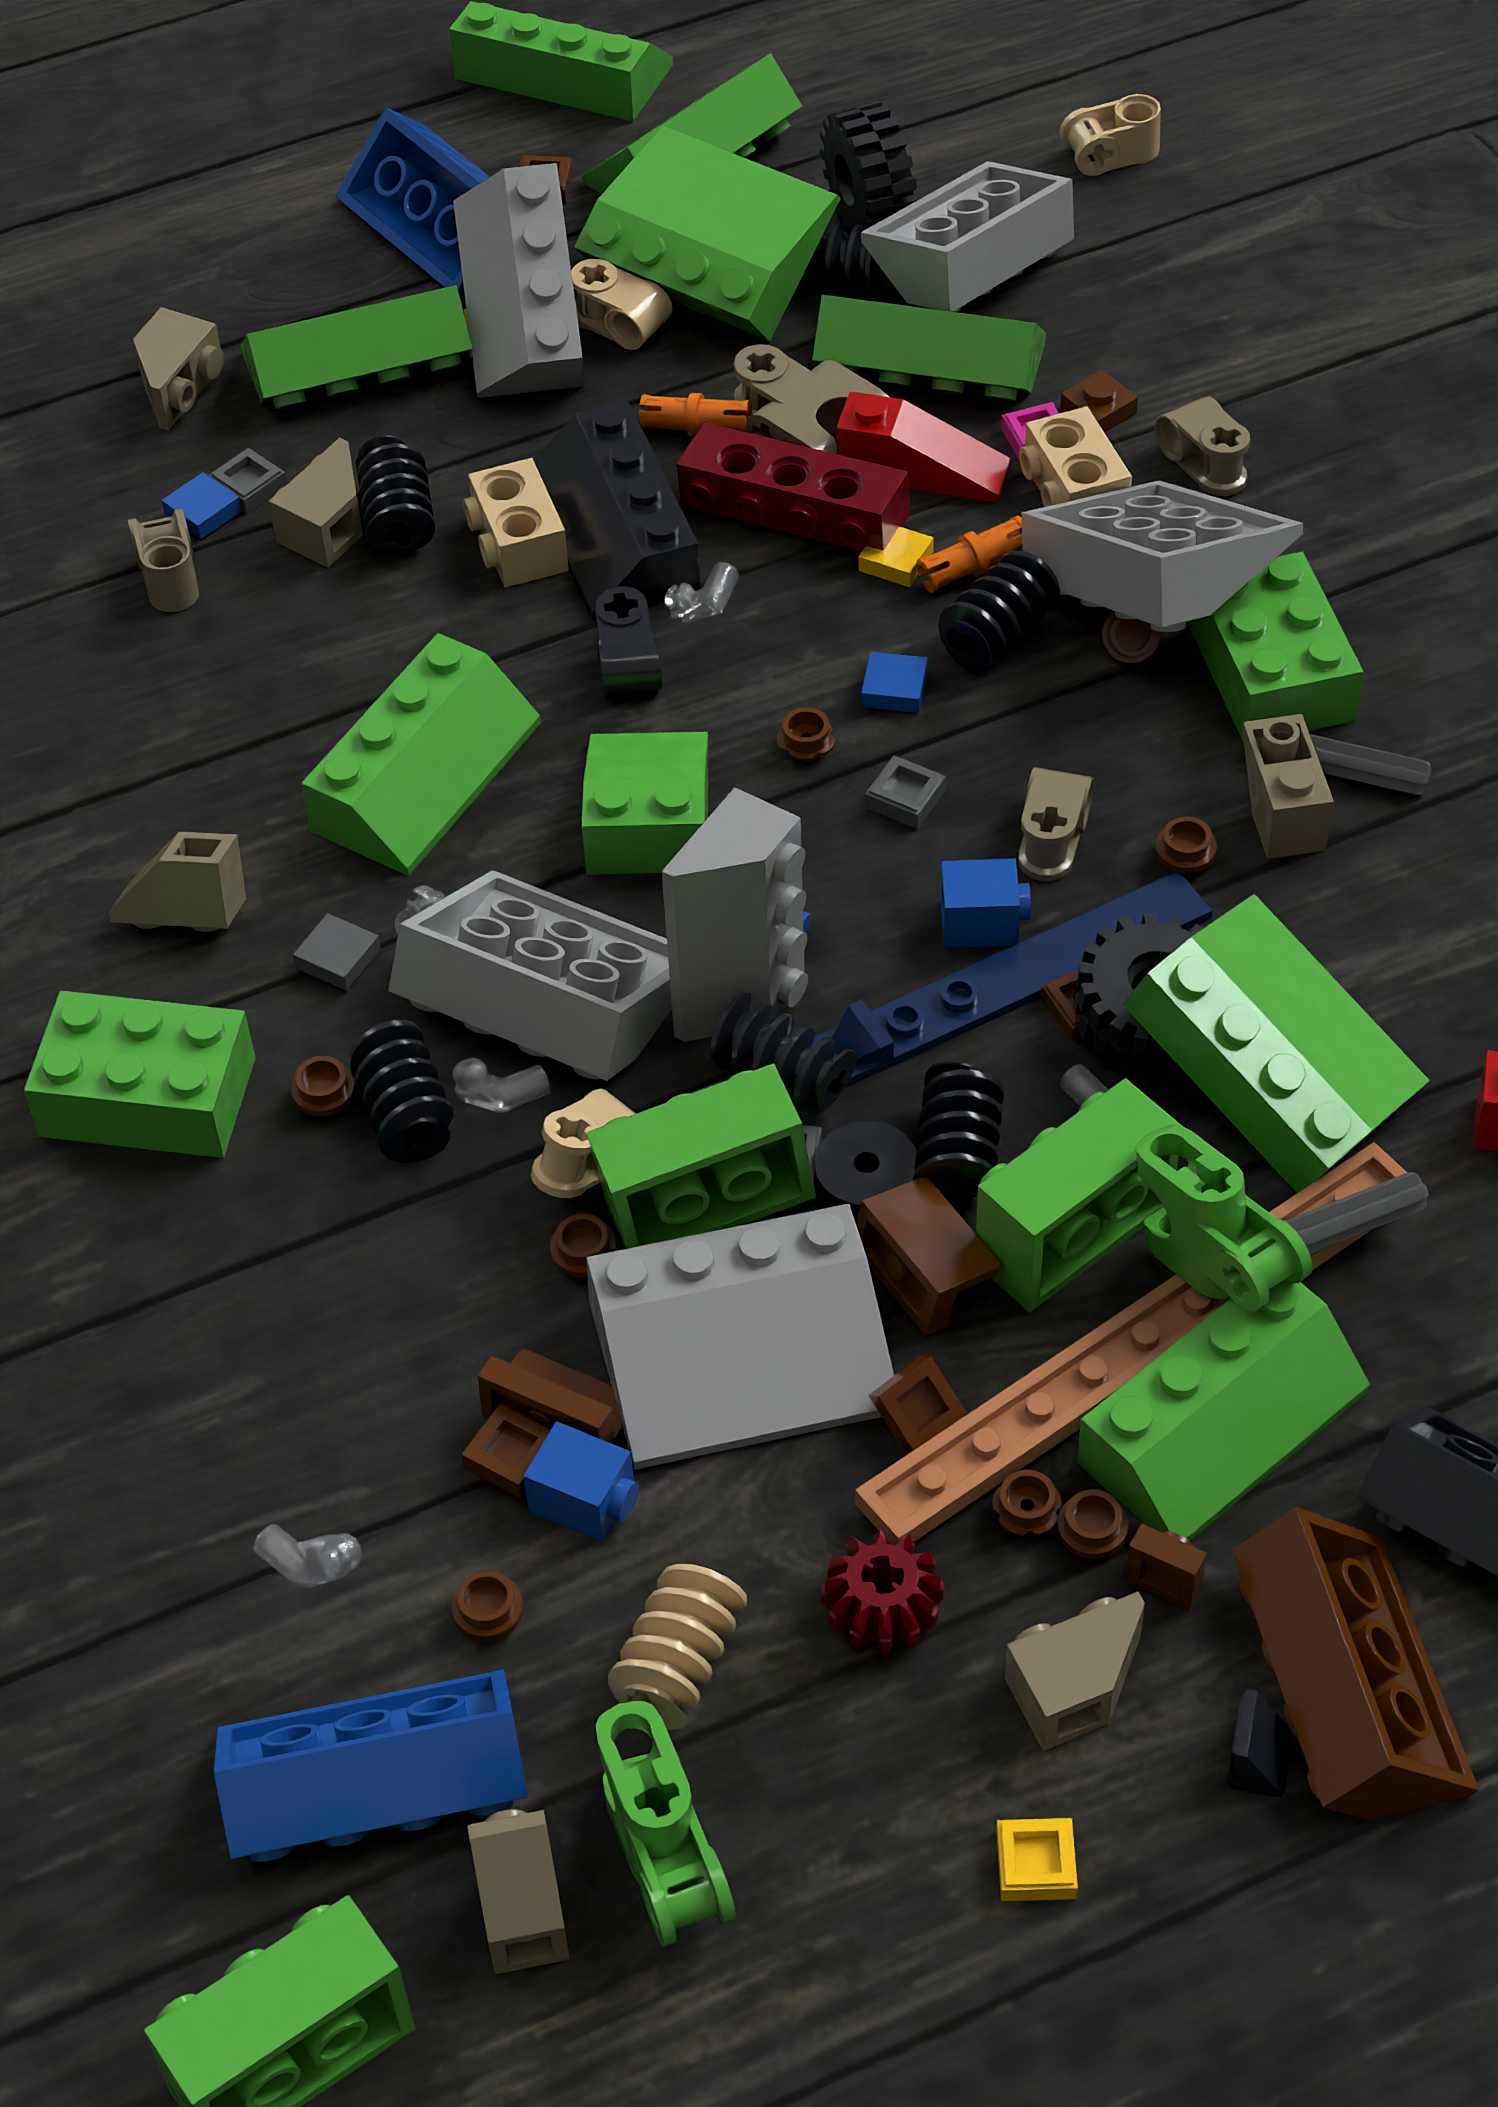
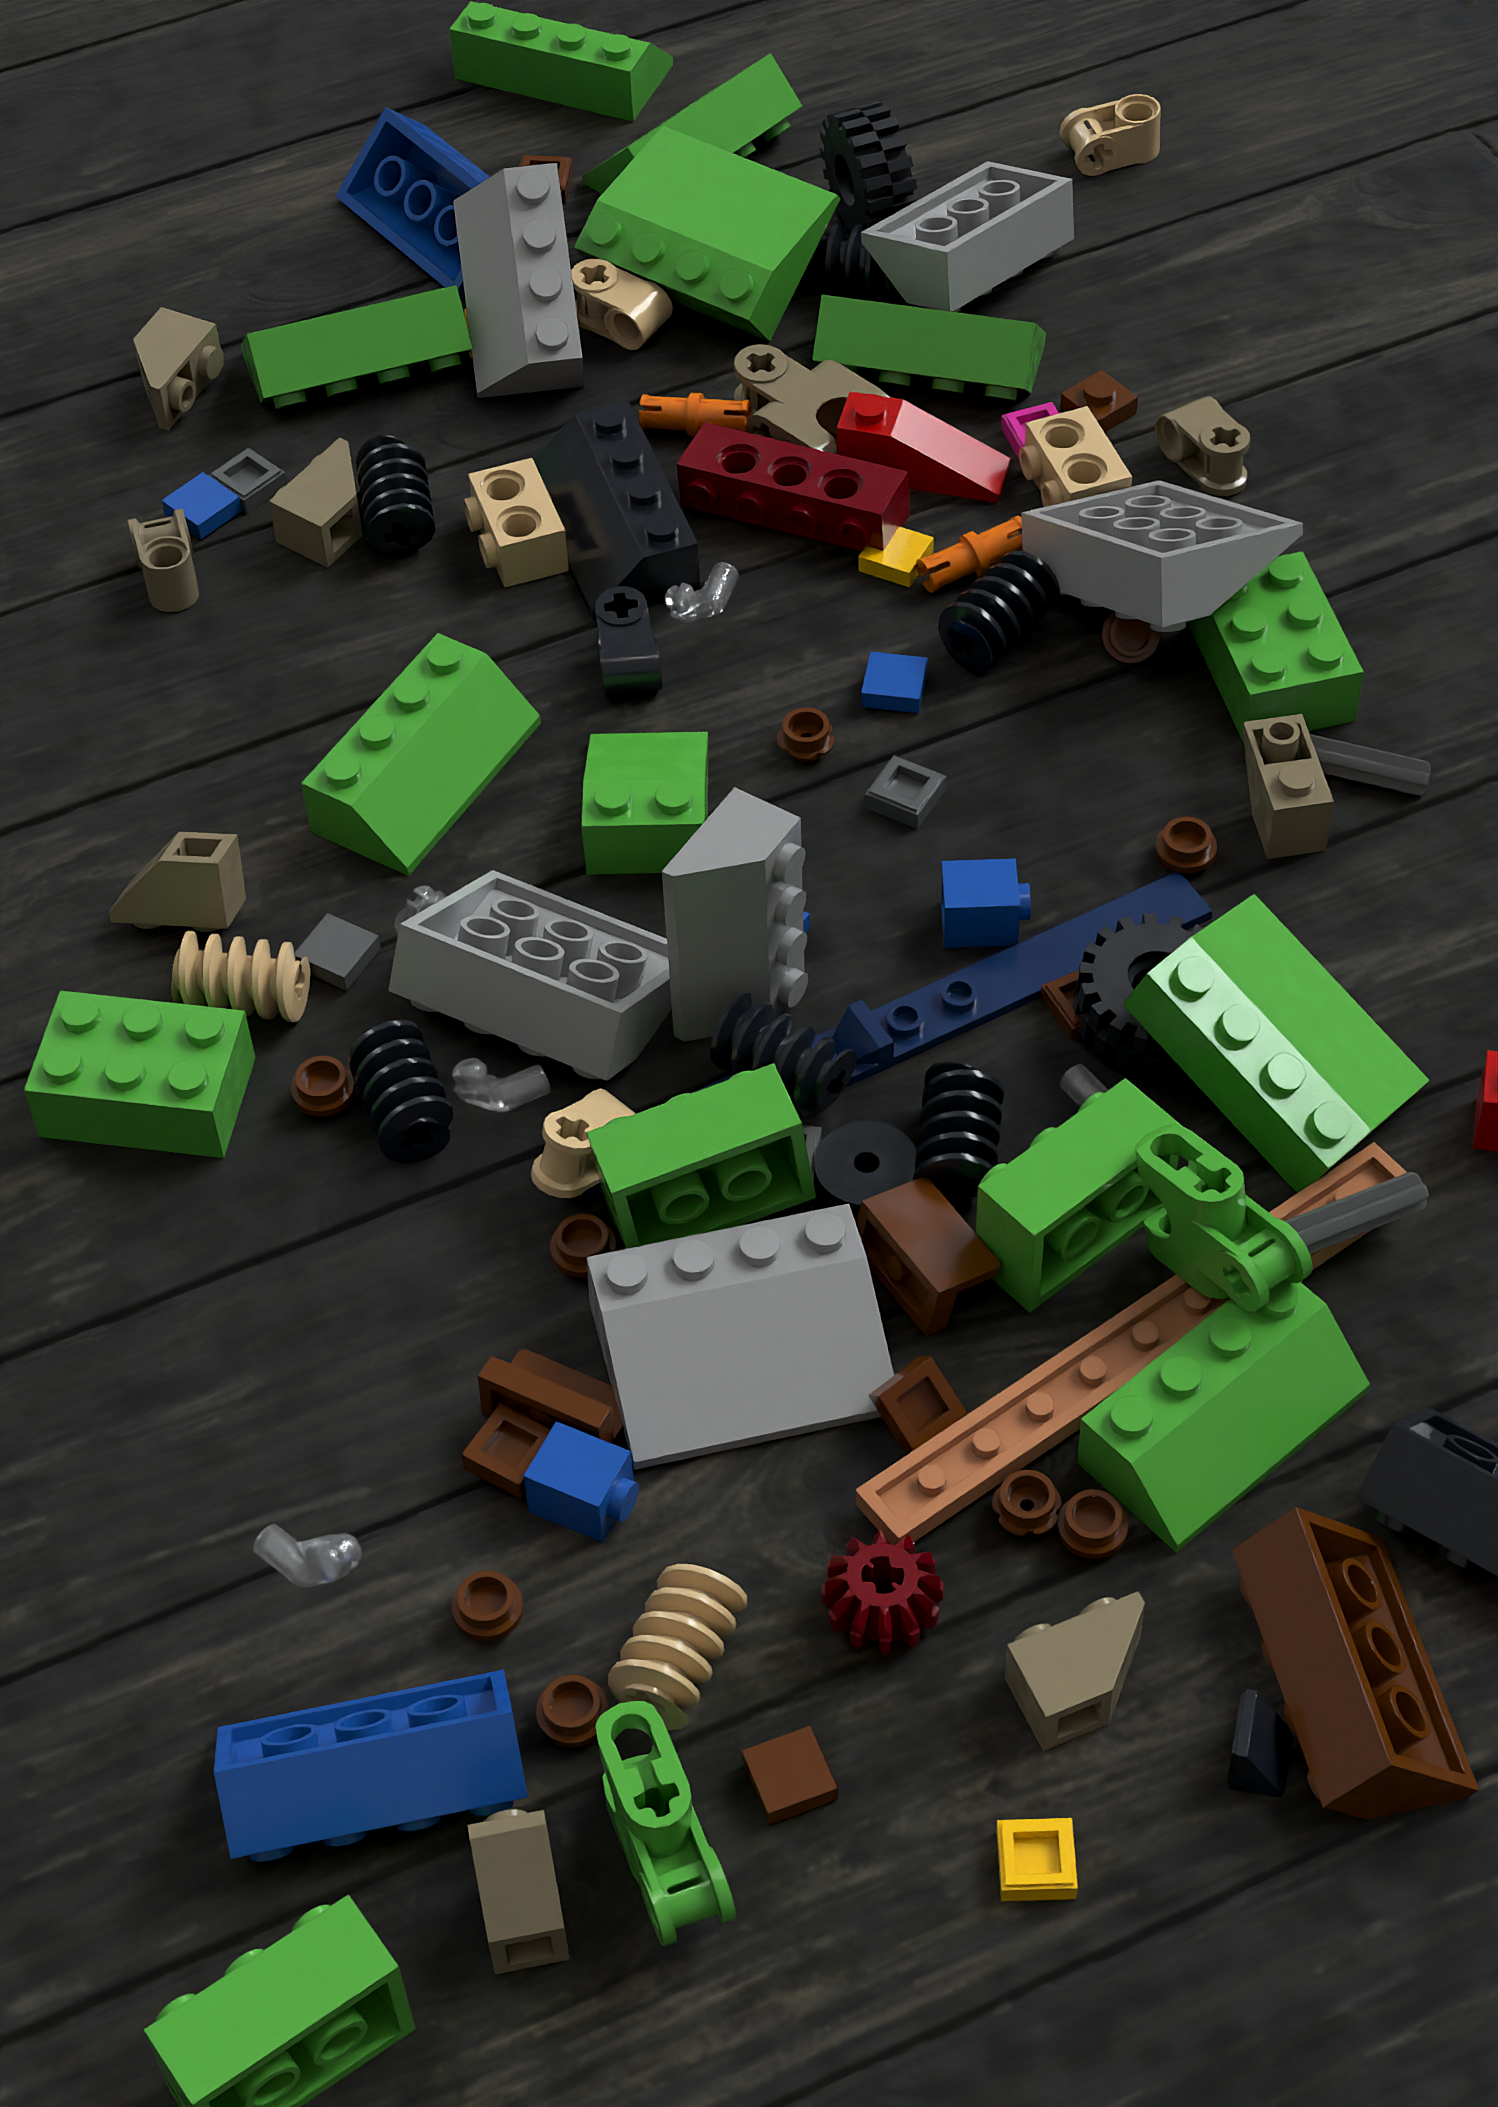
(241, 979): none -> tan piece
(570, 1711): none -> reddish brown plate
(789, 1775): none -> reddish brown tile
(1052, 822): dark tan piece -> none
(1166, 1566): reddish brown plate -> none

